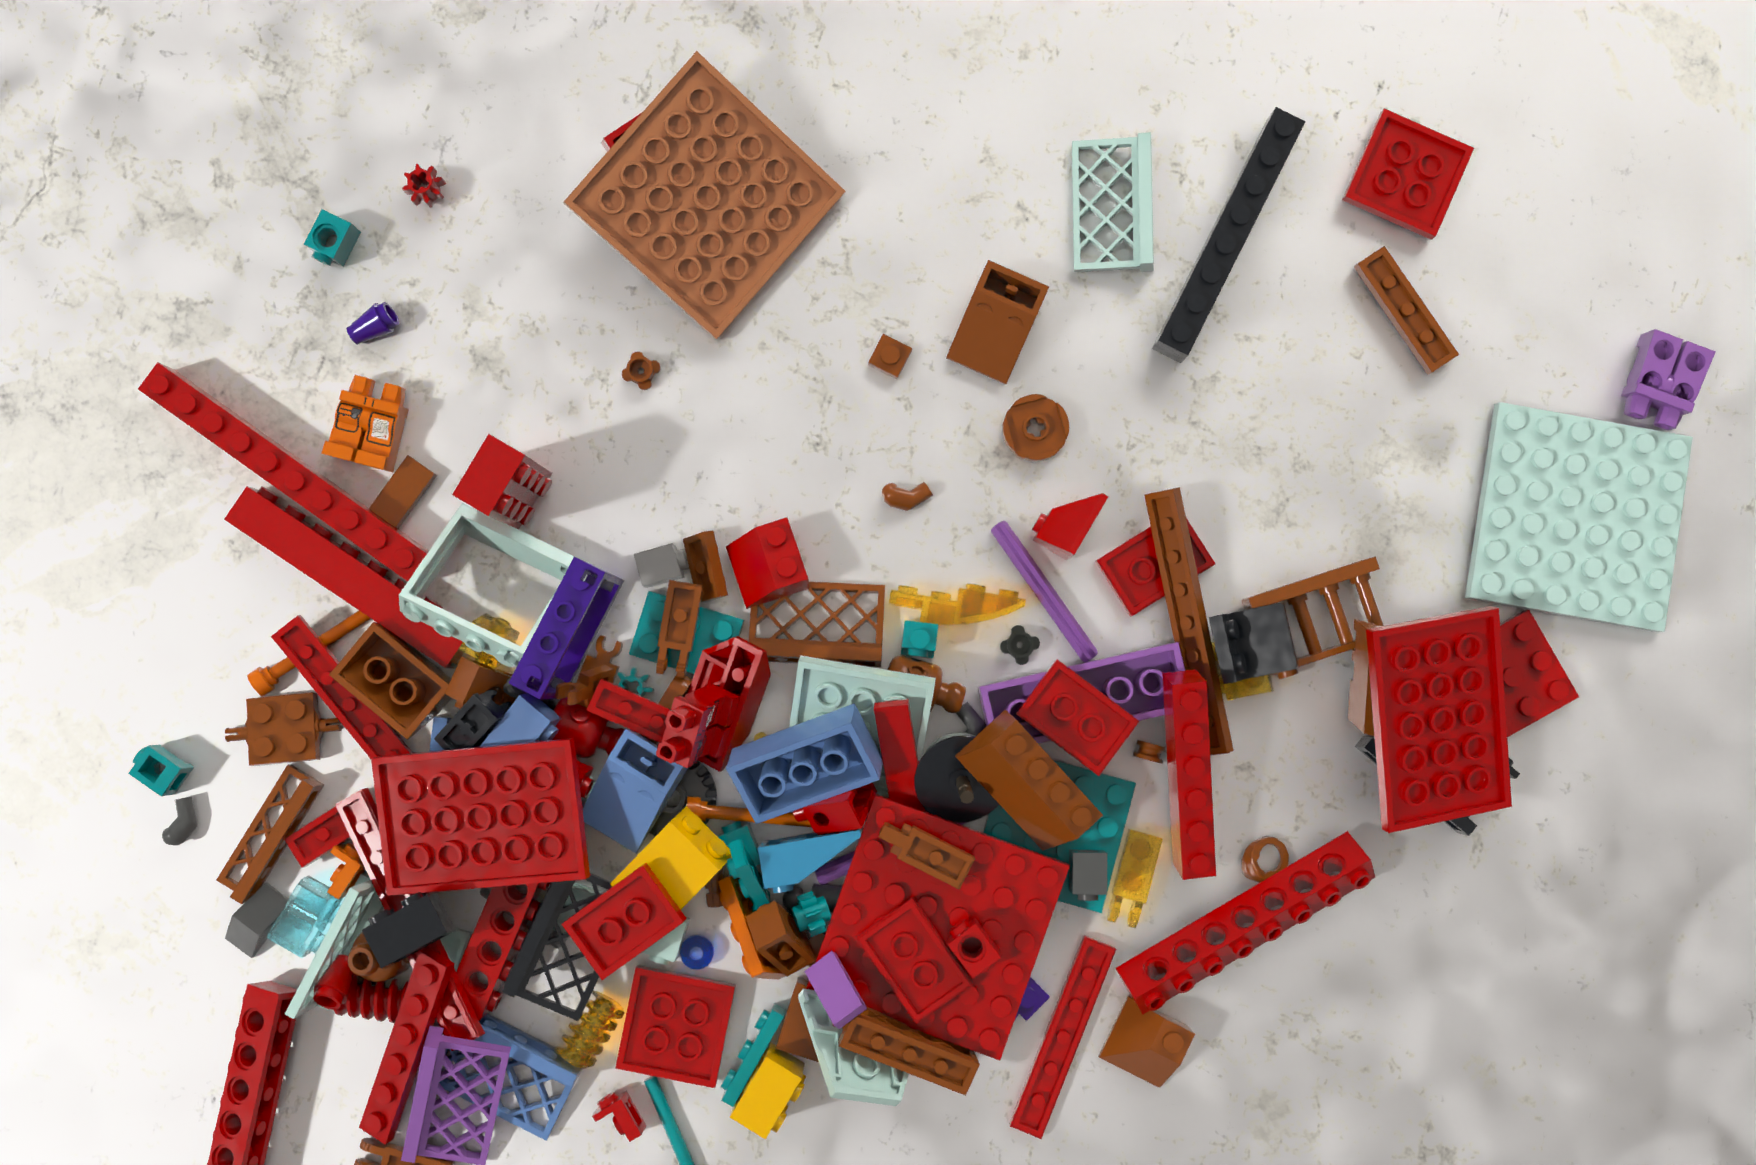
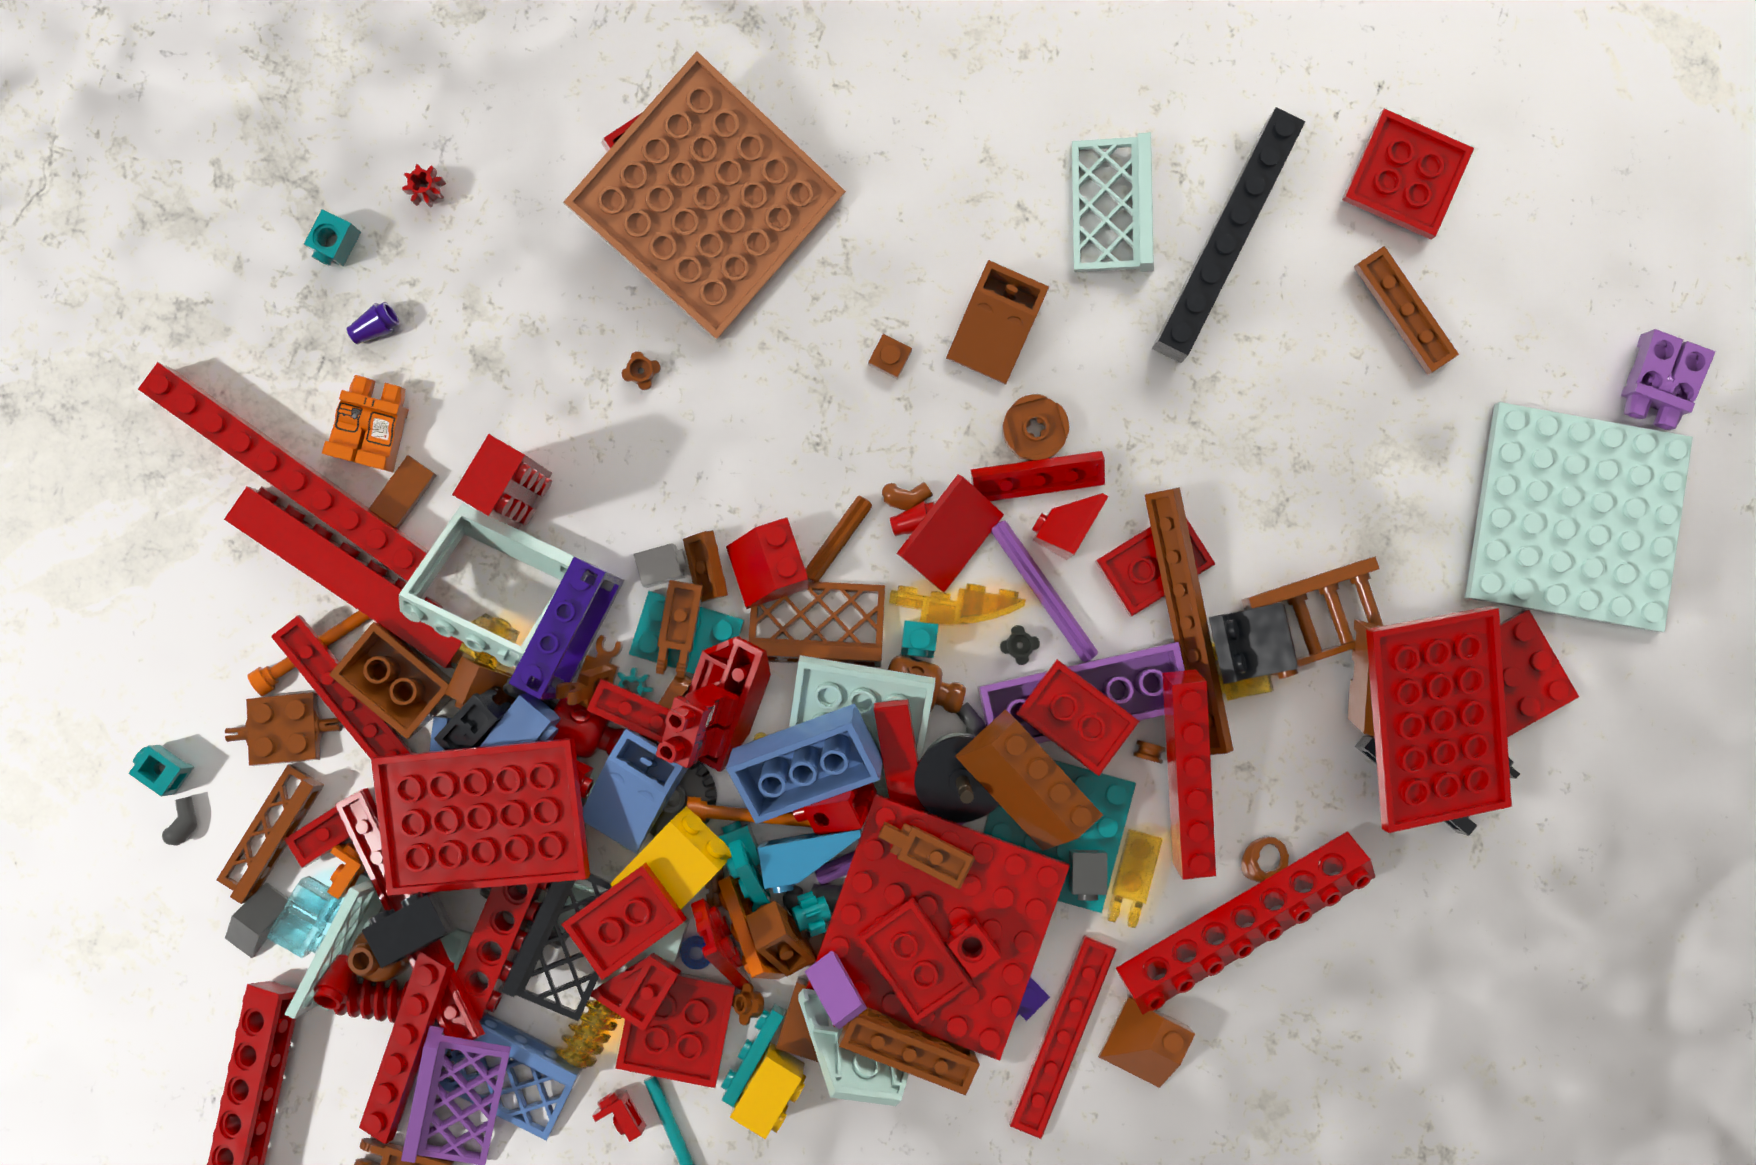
(638, 990): none -> red wing
(719, 945): none -> red wing
(748, 1004): none -> dark orange plate
(838, 538): none -> dark orange axle
(908, 520): none -> red cone
(950, 533): none -> red tile
(1040, 476): none -> red plate

